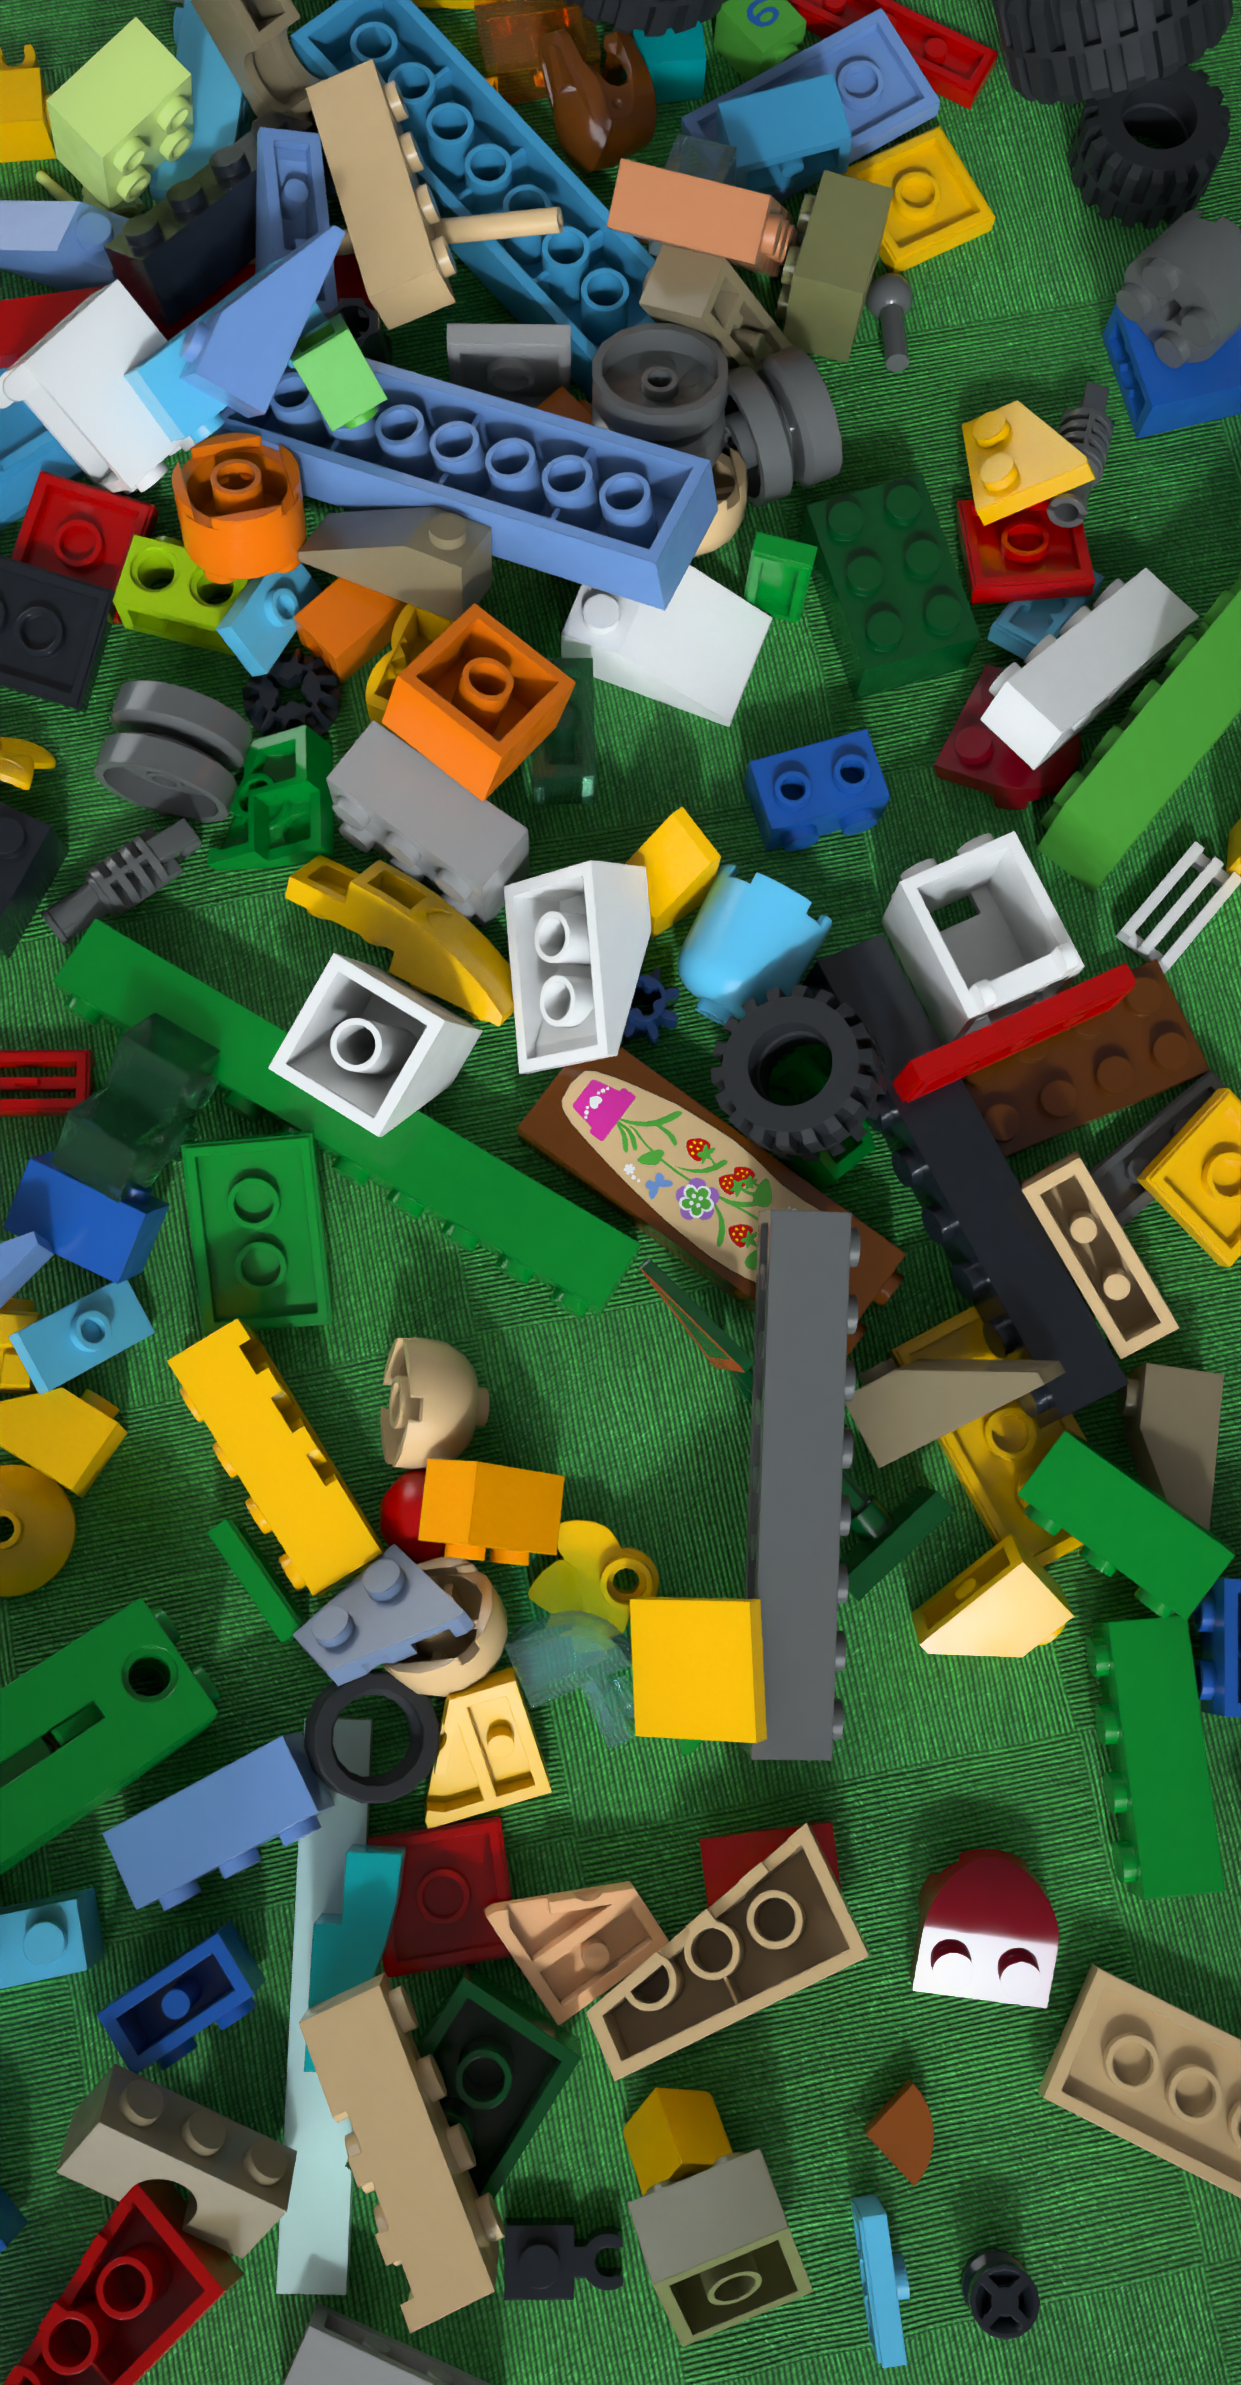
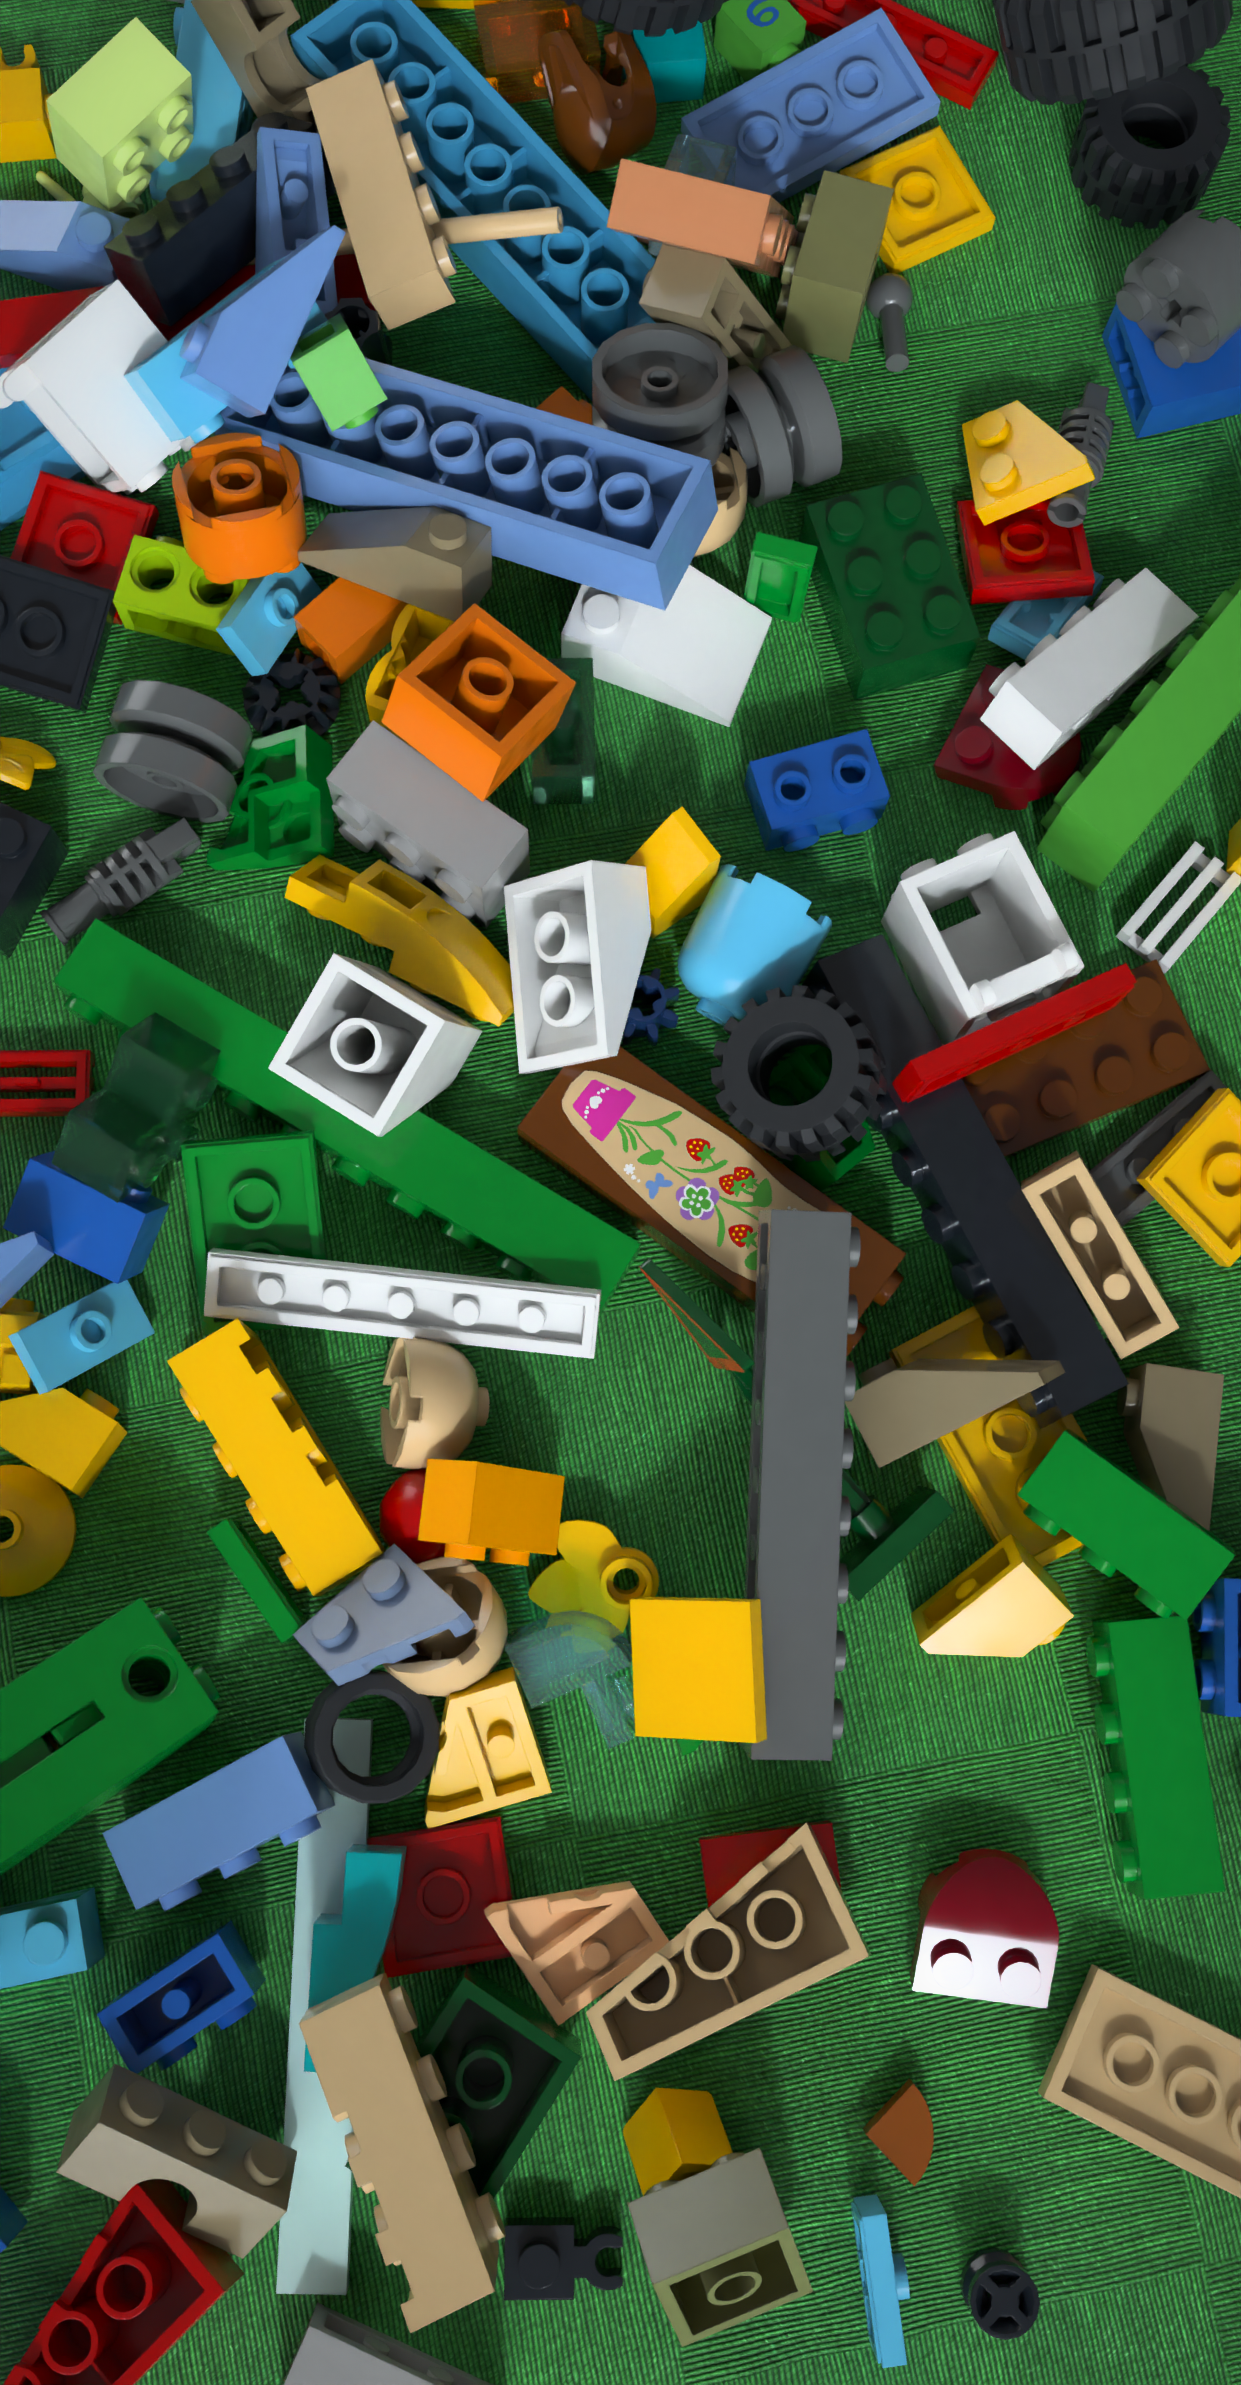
(402, 1302): none -> white tile
(510, 359): light grey tile -> none
(786, 133): dark azure brick -> none

